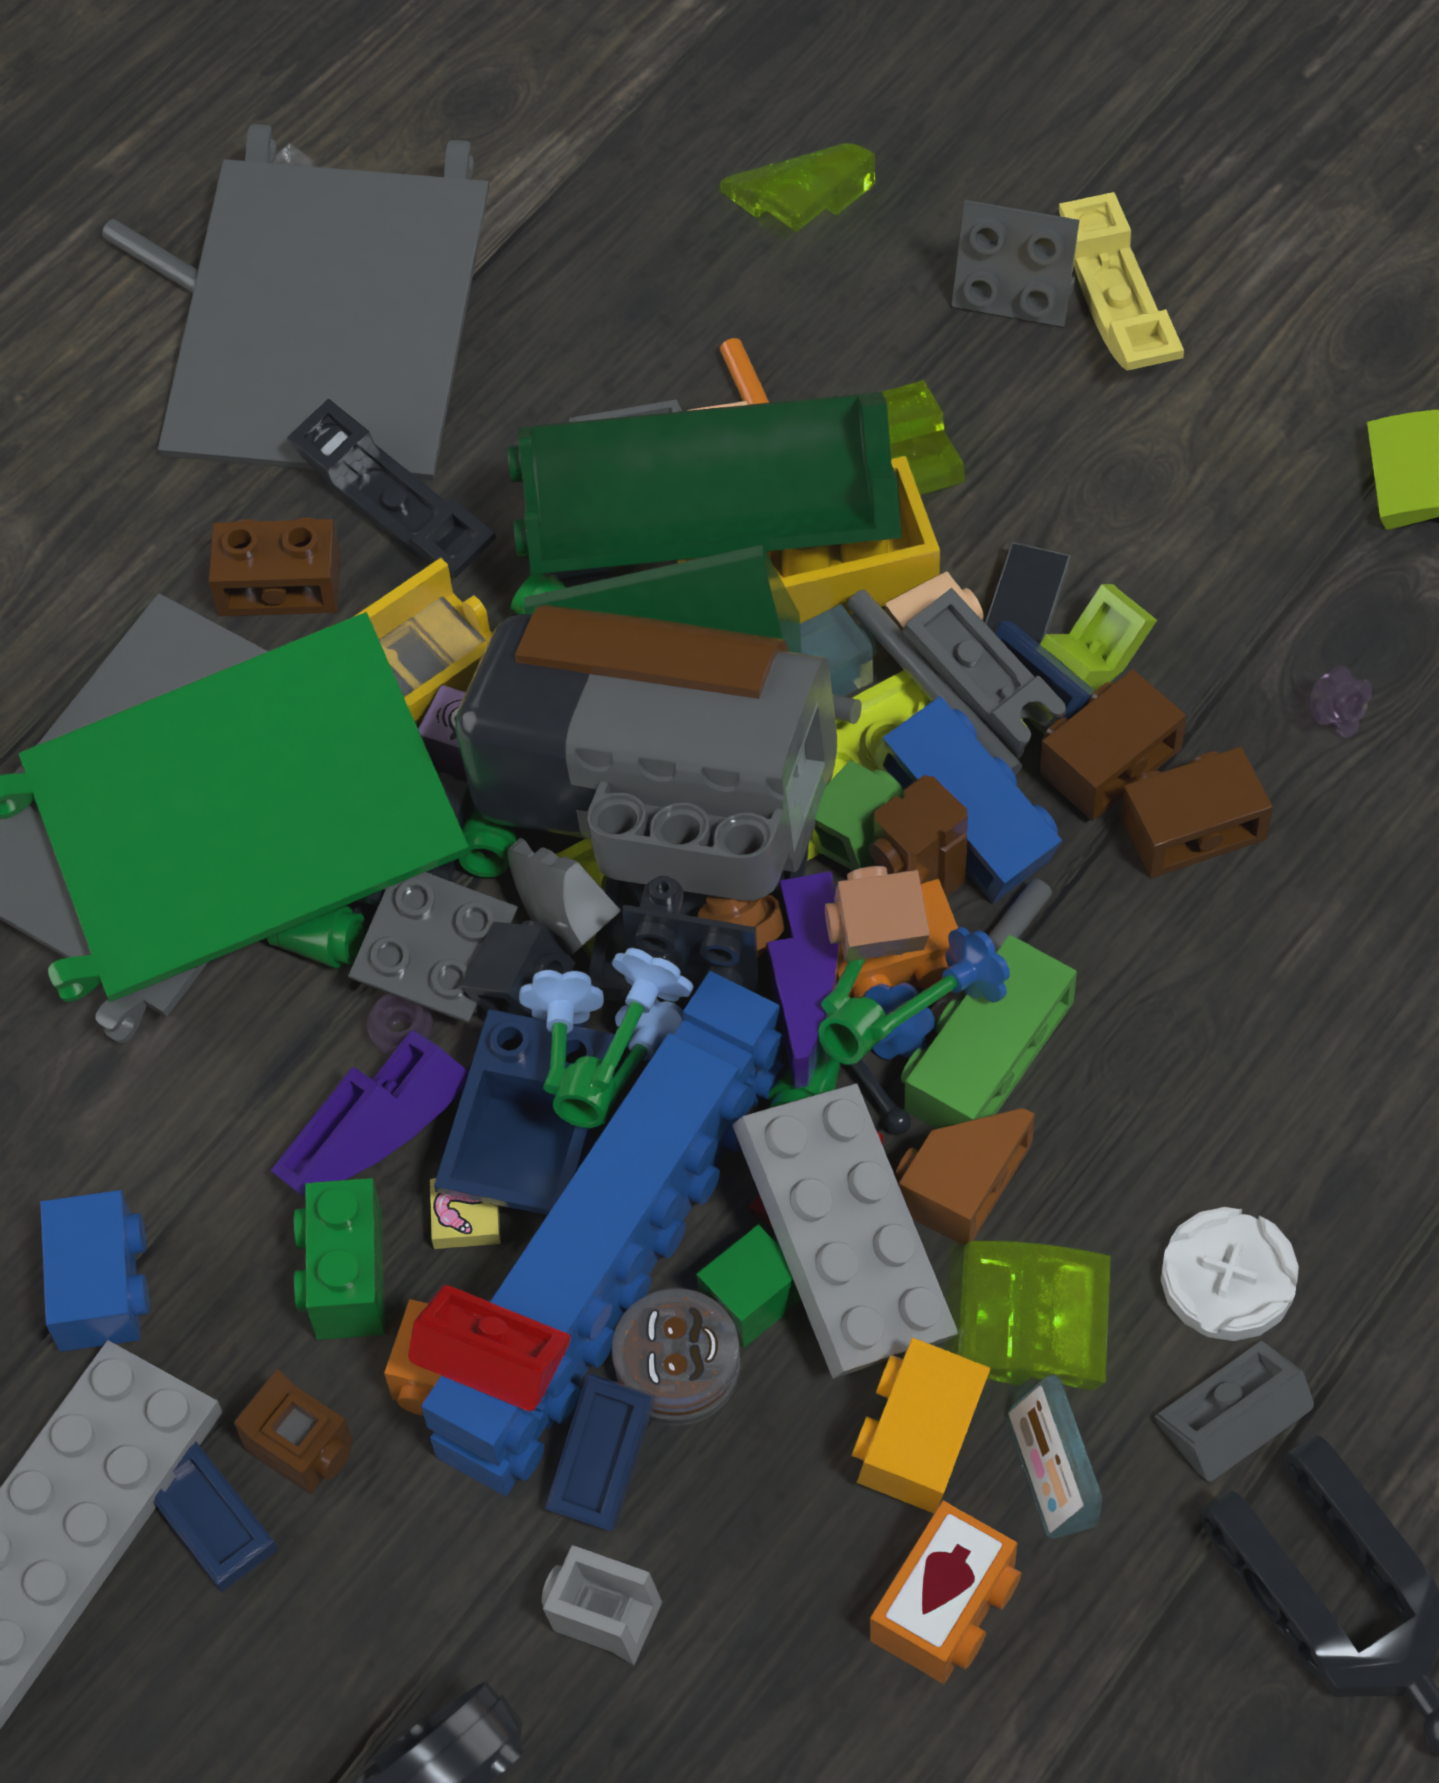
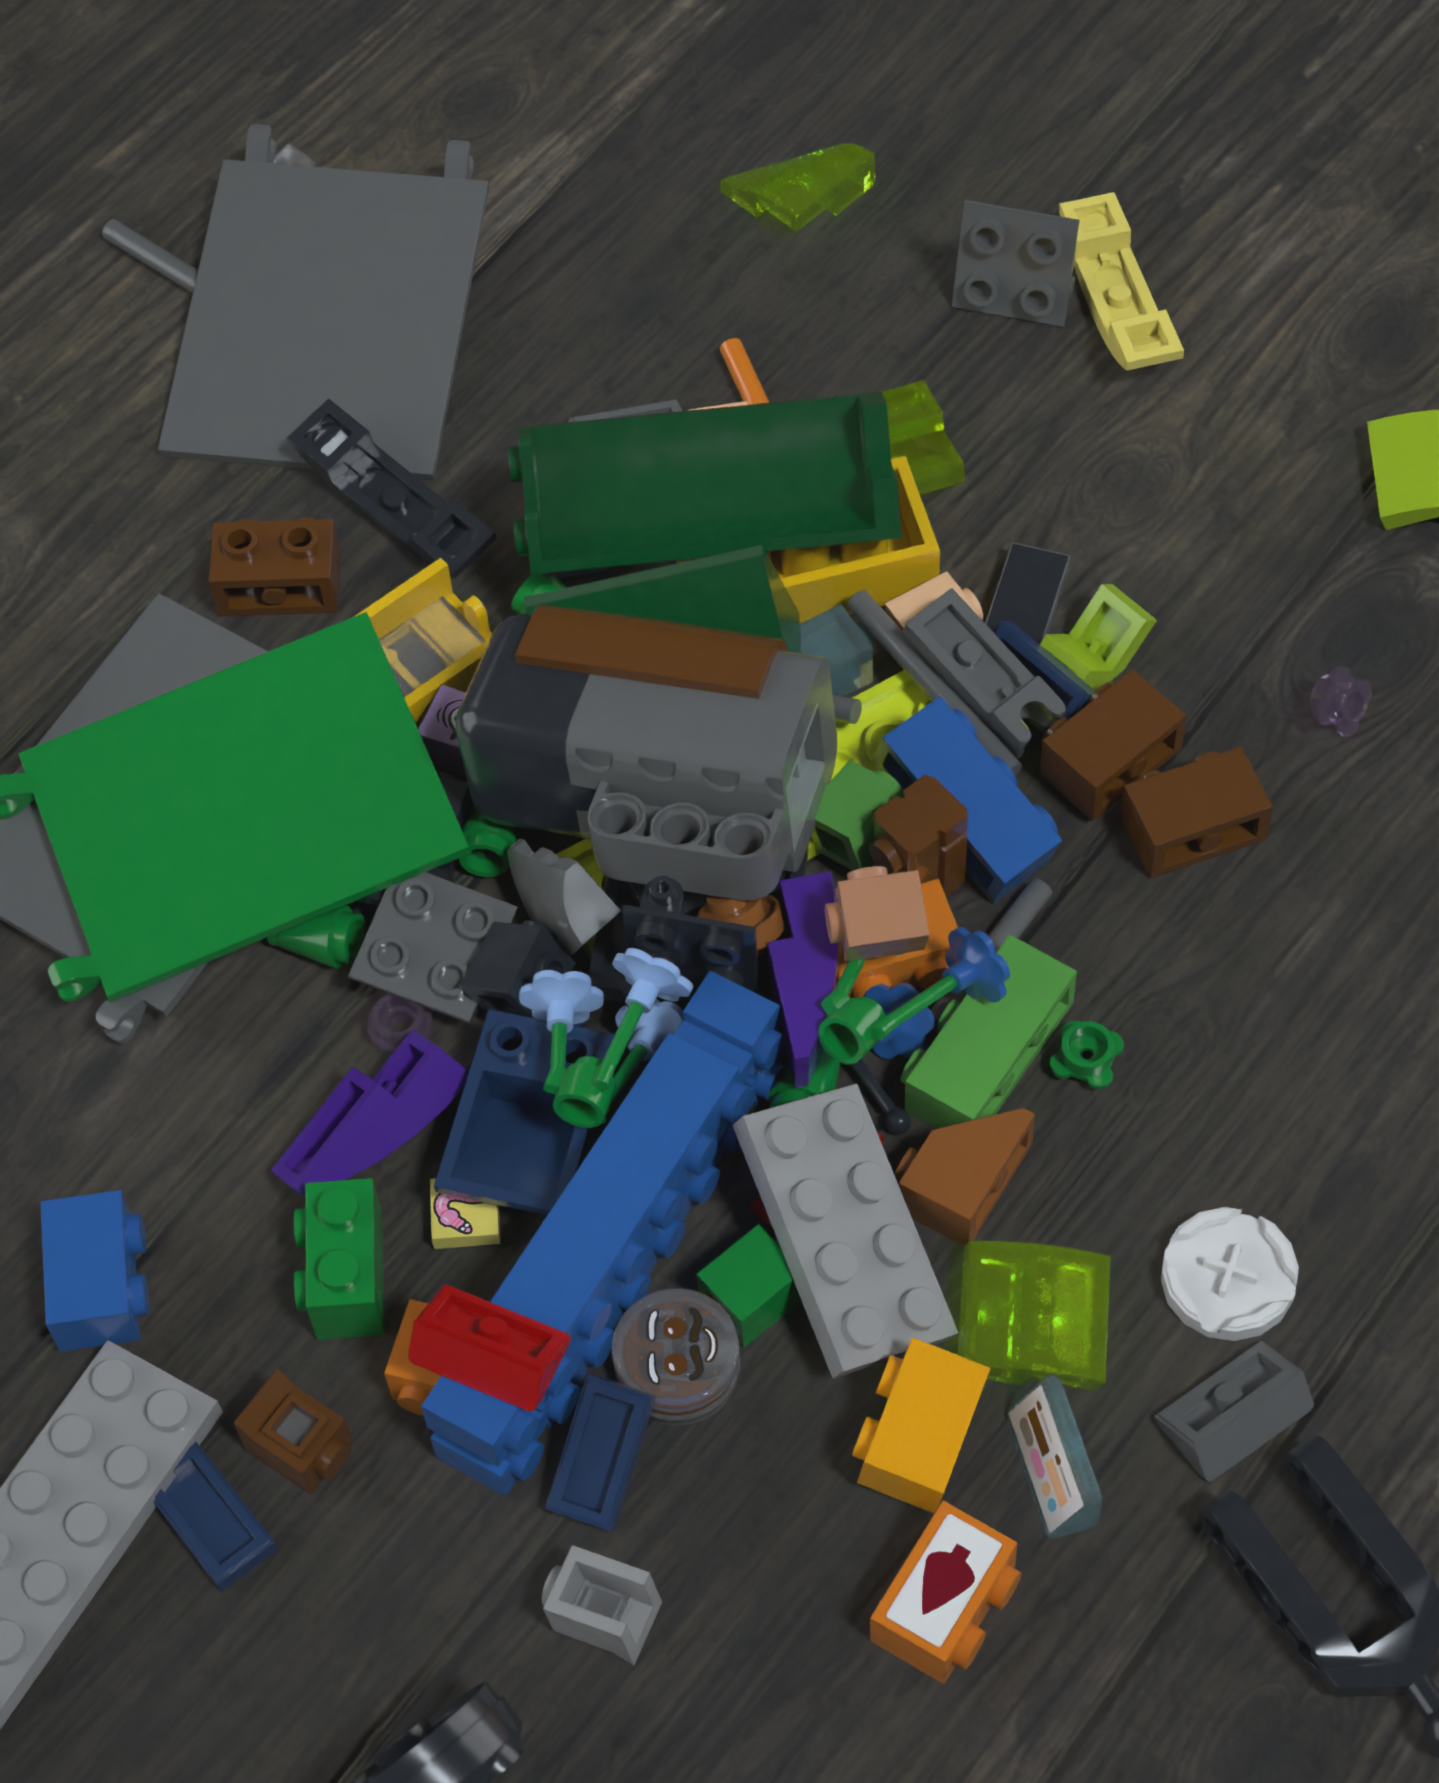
(1089, 1037): none -> green plate

